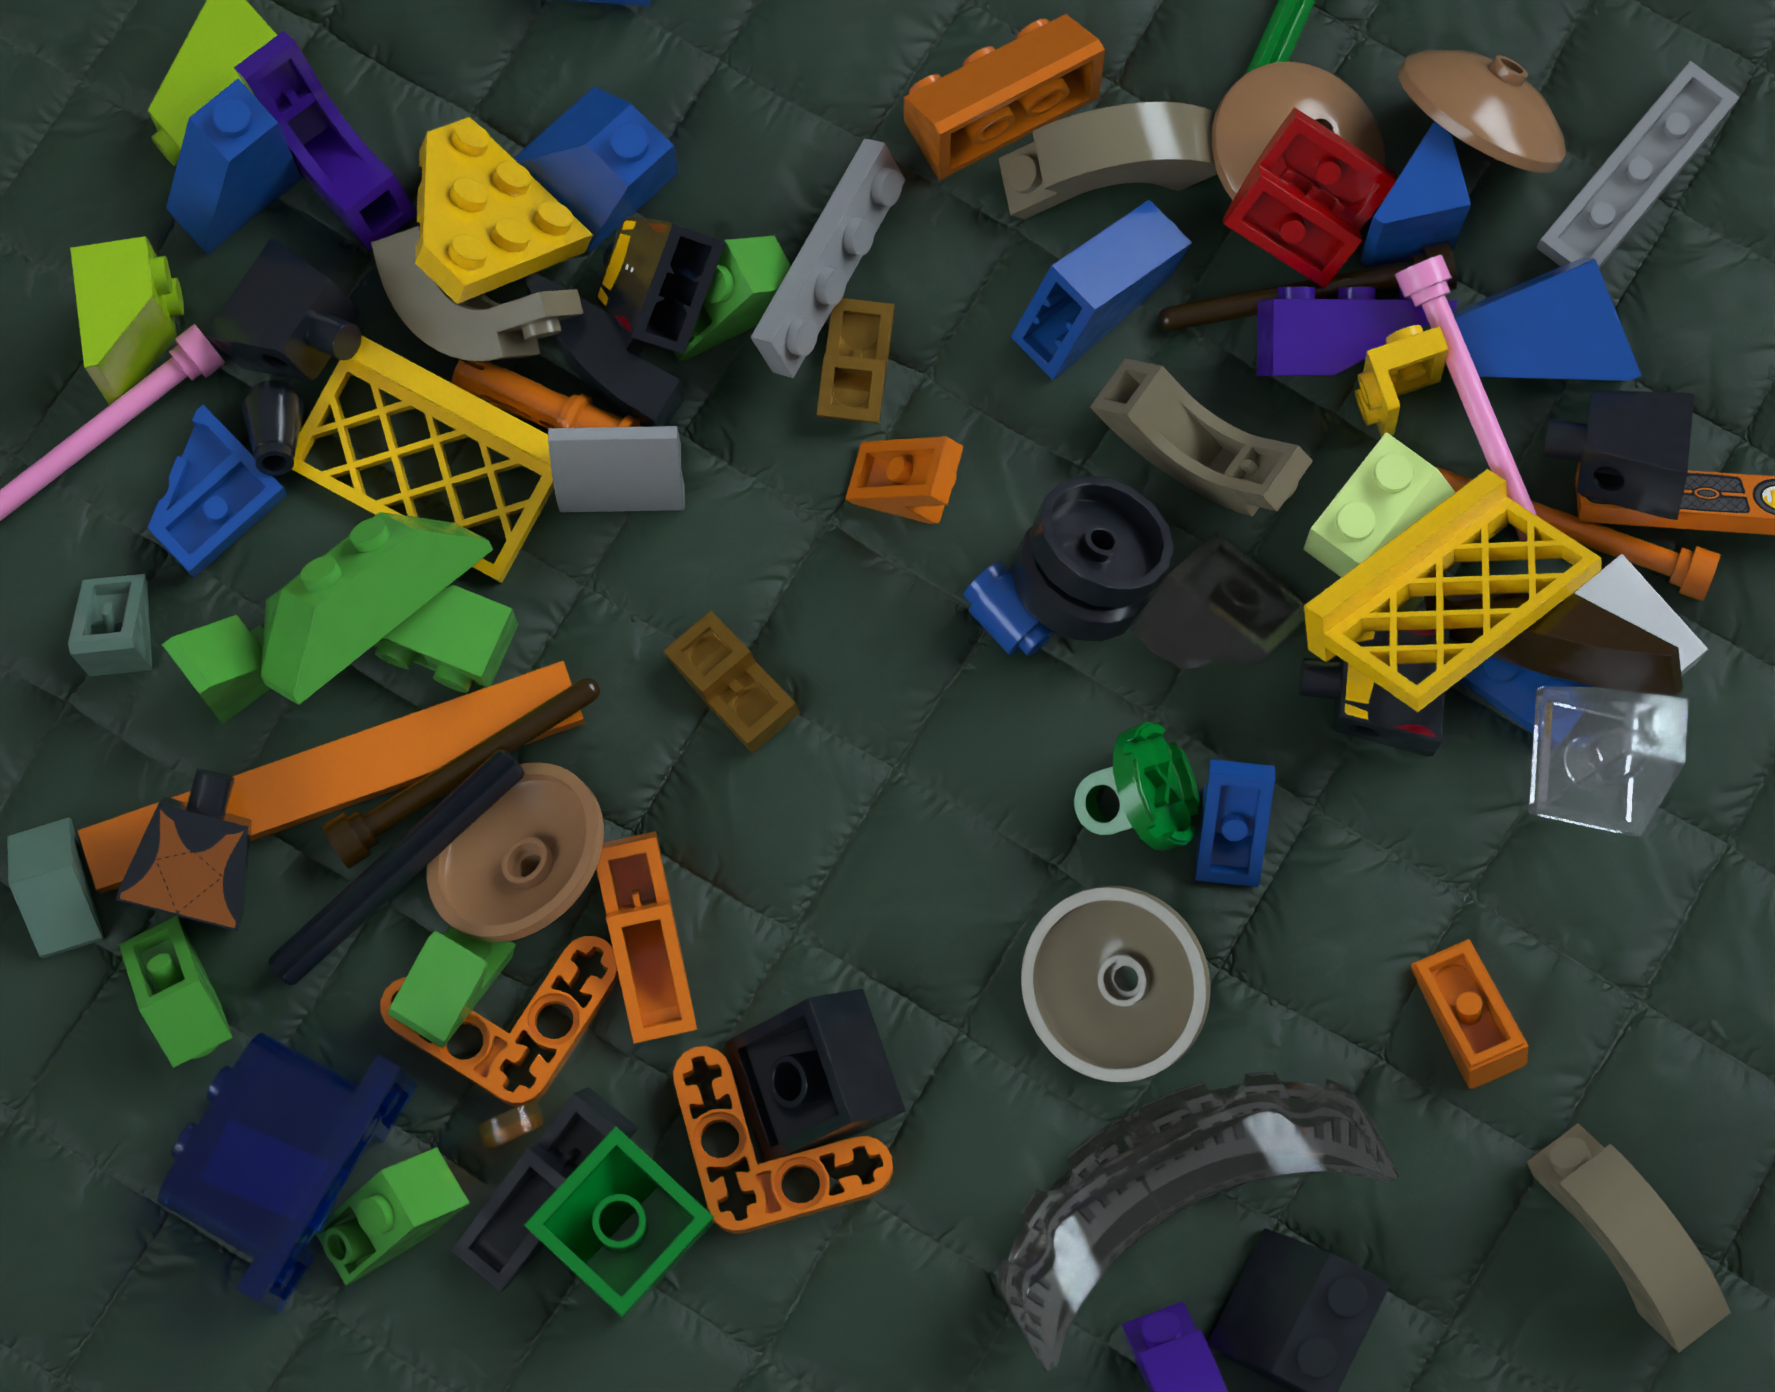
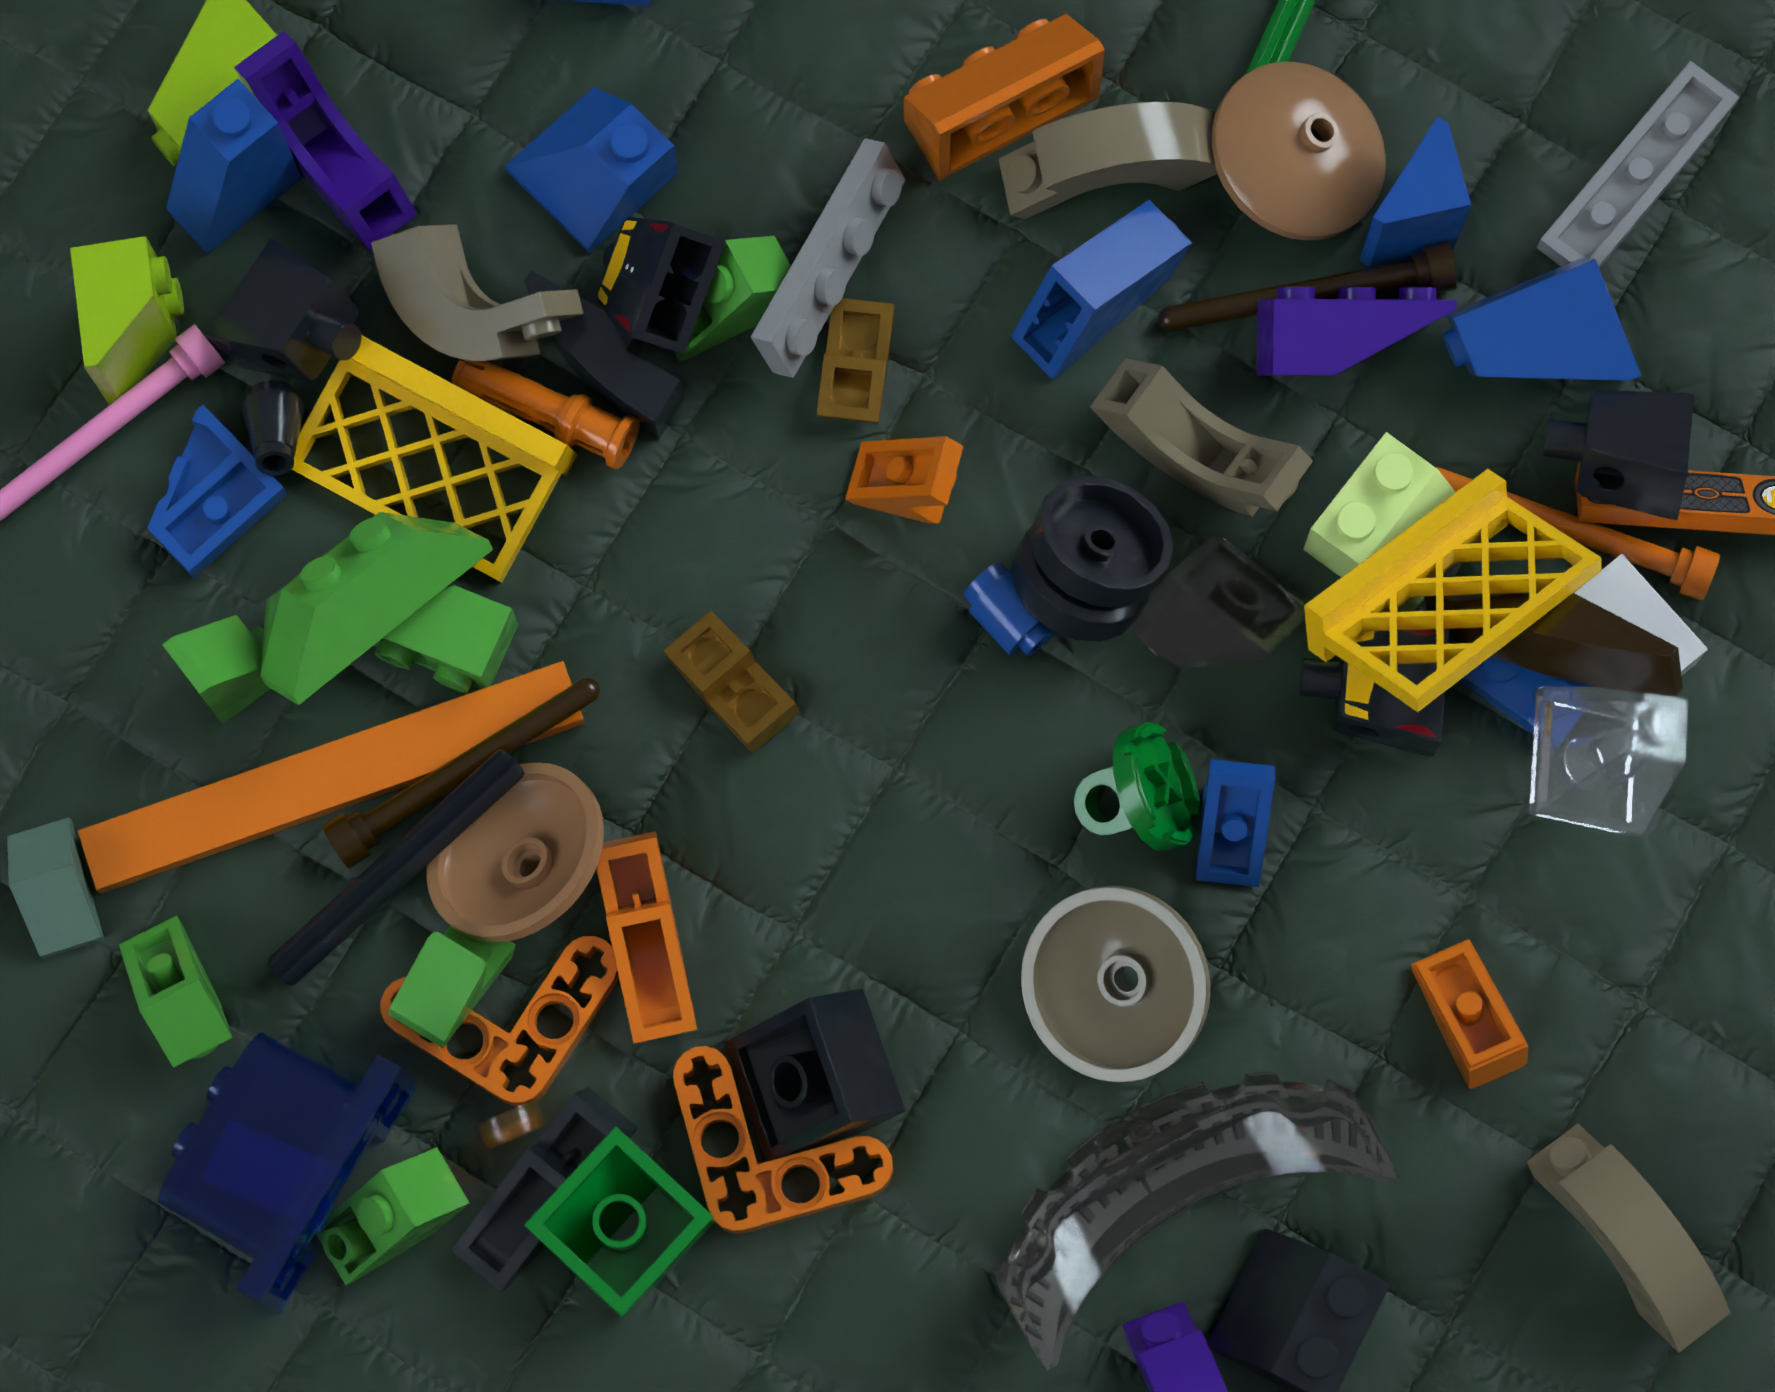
(112, 626): sand green slope -> none
(193, 857): torso -> none
(485, 215): yellow plate -> none
(617, 469): light grey slope -> none
(1309, 198): red slope -> none
(1401, 366): yellow bracket -> none
(1428, 288): bright pink piece -> none
(1486, 106): medium nougat dish -> none

